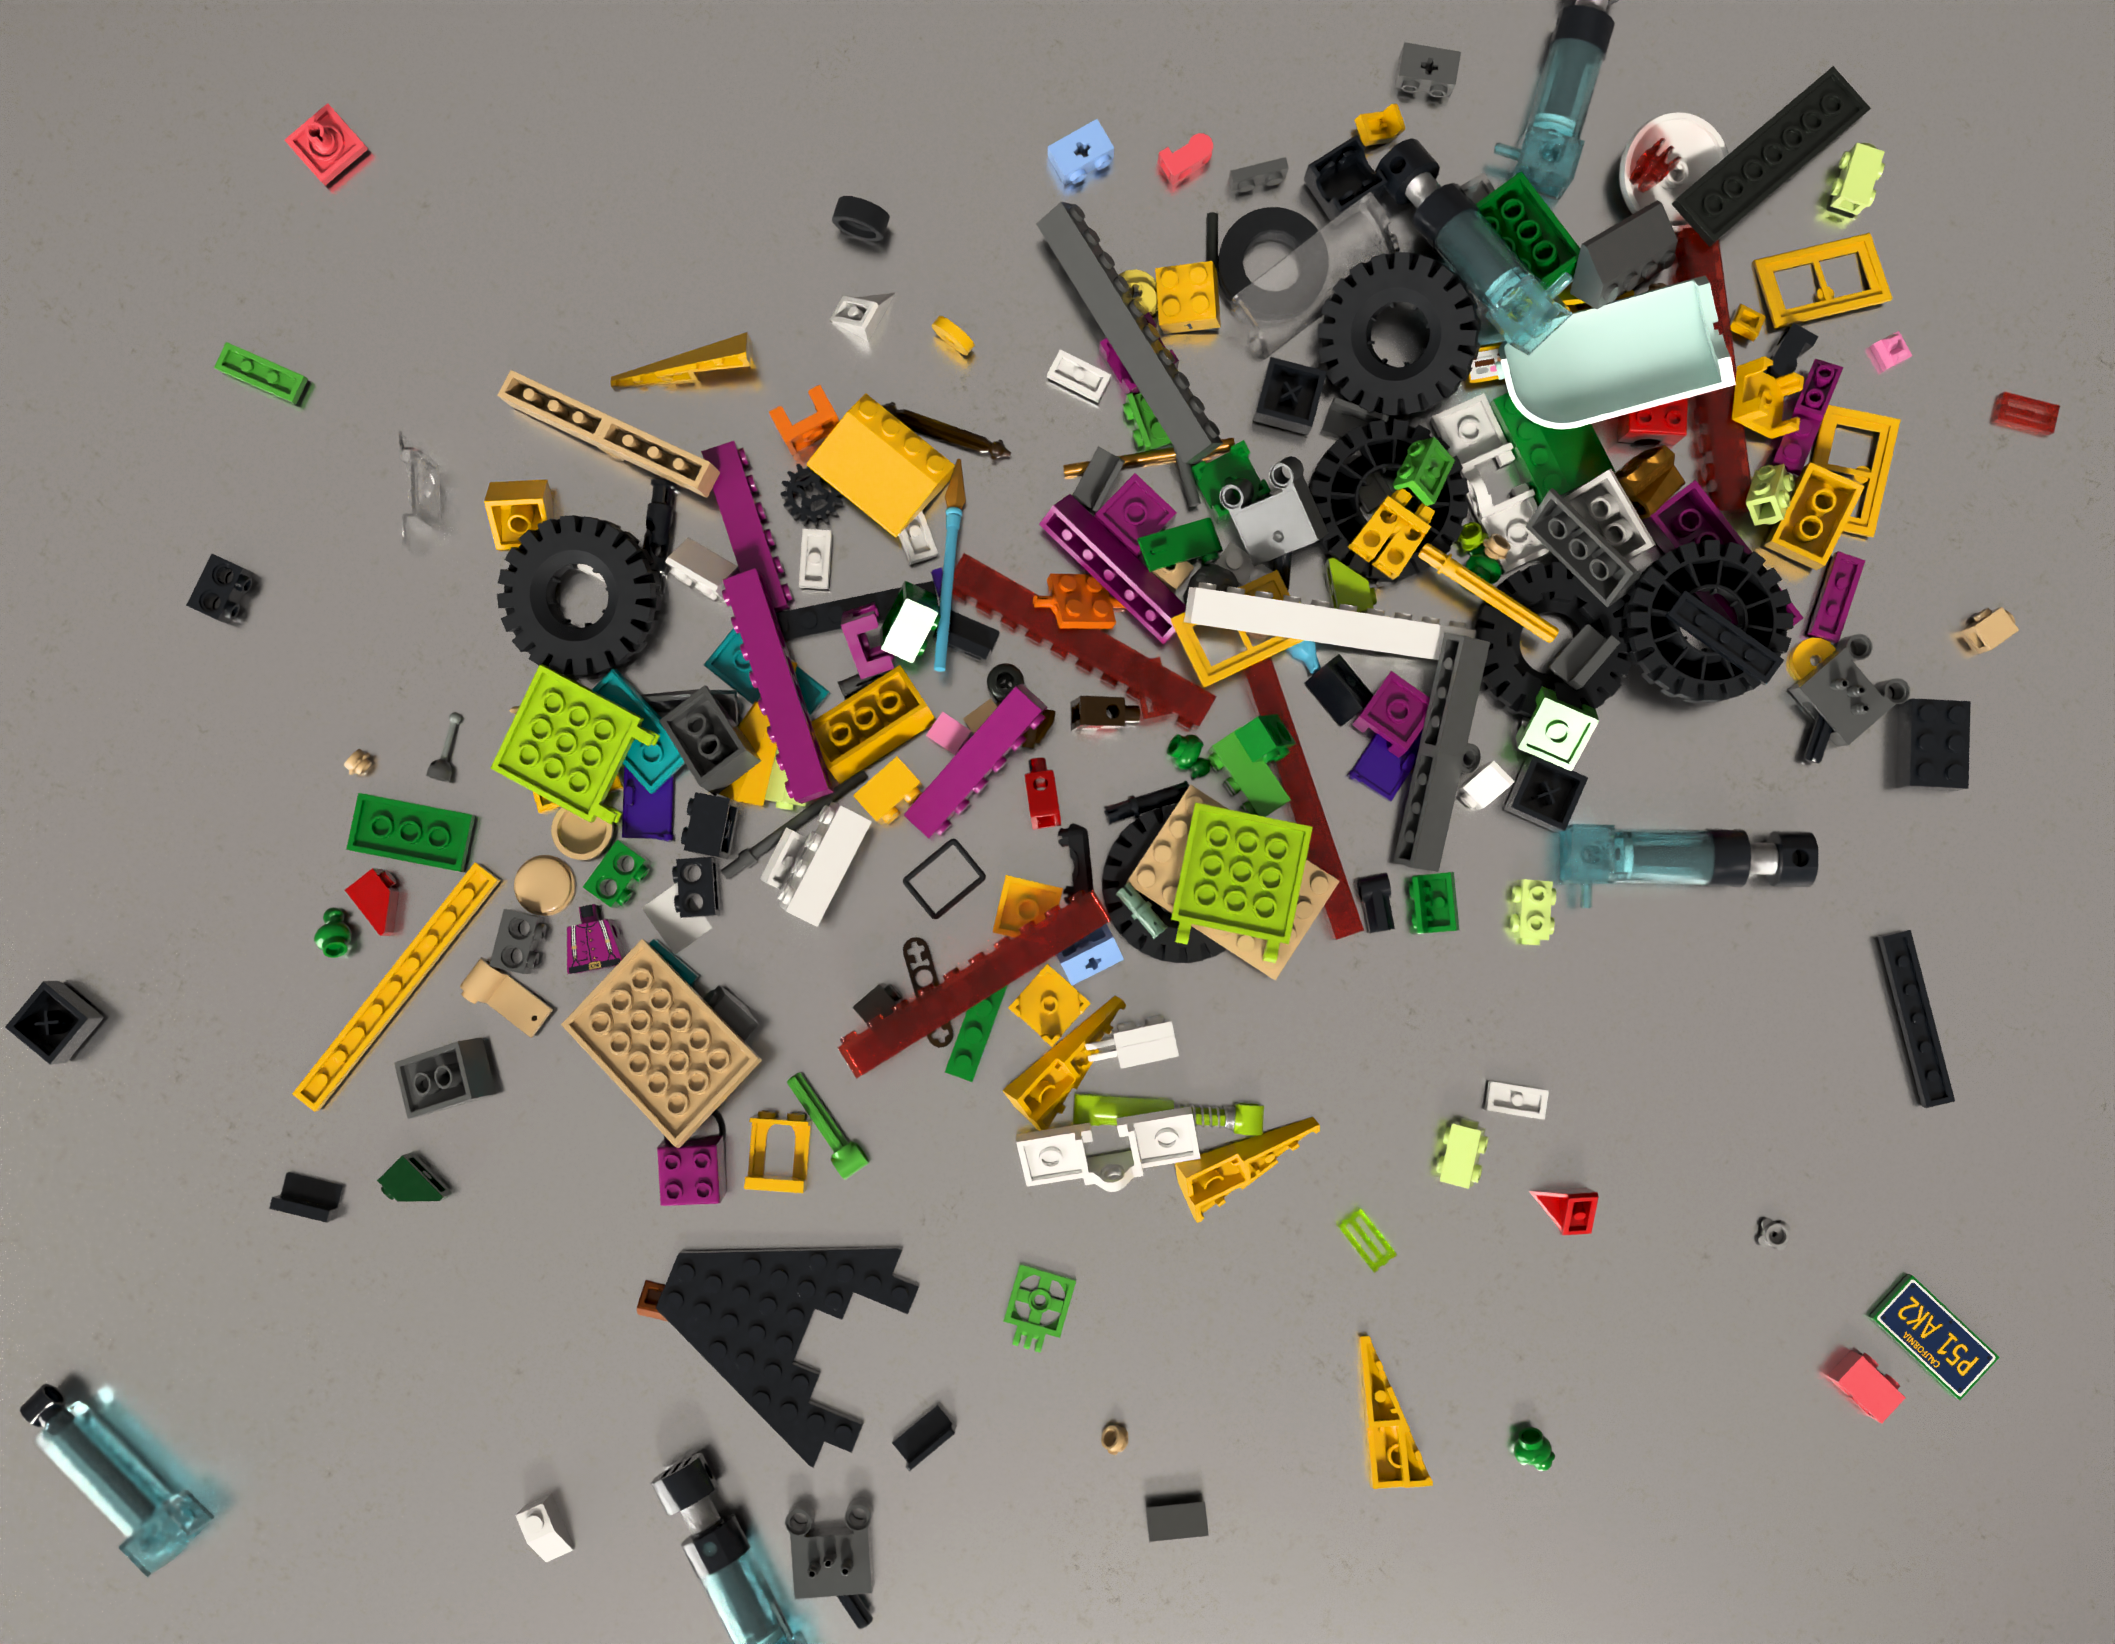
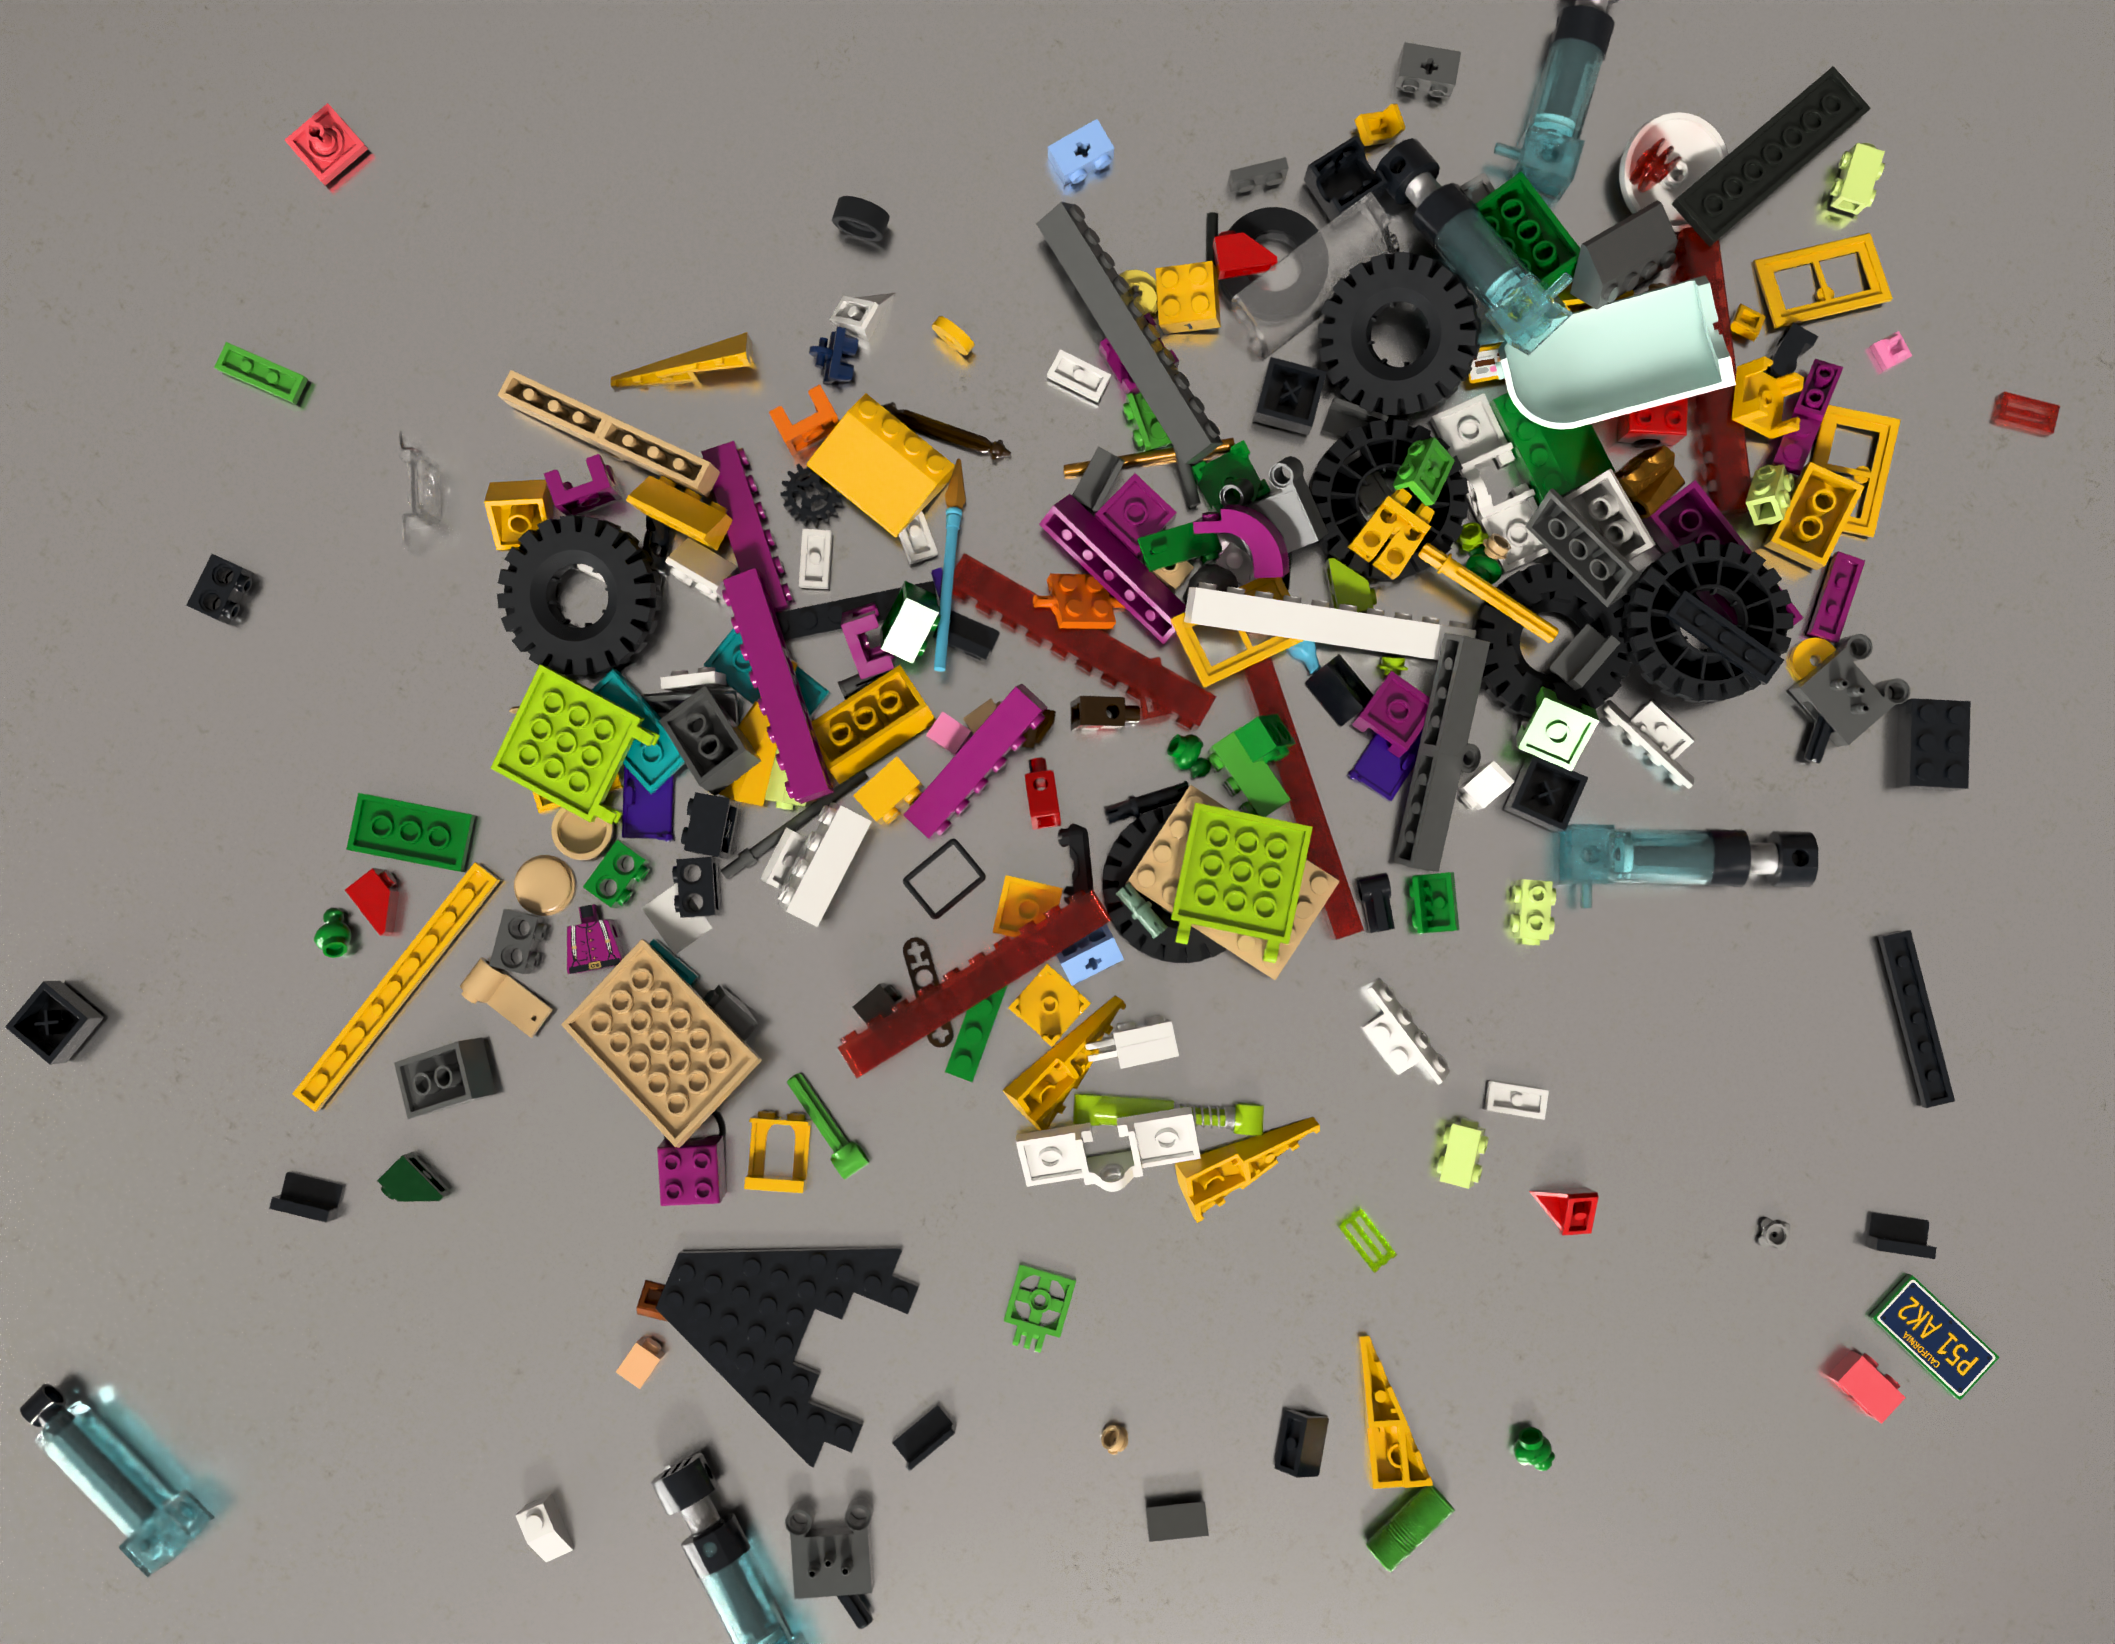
(358, 762): tan plate -> none
(440, 768): hinge -> none
(587, 496): none -> magenta panel
(641, 1361): none -> light nougat brick
(681, 510): none -> yellow slope
(681, 680): none -> white plate
(838, 344): none -> dark blue hips
(1000, 673): pearl dark grey head -> none
(1186, 159): coral leg -> none
(1240, 255): none -> red slope
(1257, 531): none -> magenta arch
(1301, 1444): none -> black panel
(1392, 664): none -> lime plate
(1400, 1038): none -> white bracket
(1415, 1519): none -> bright green piece
(1657, 734): none -> white bracket
(1899, 1235): none -> black panel
(1990, 629): tan brick -> none

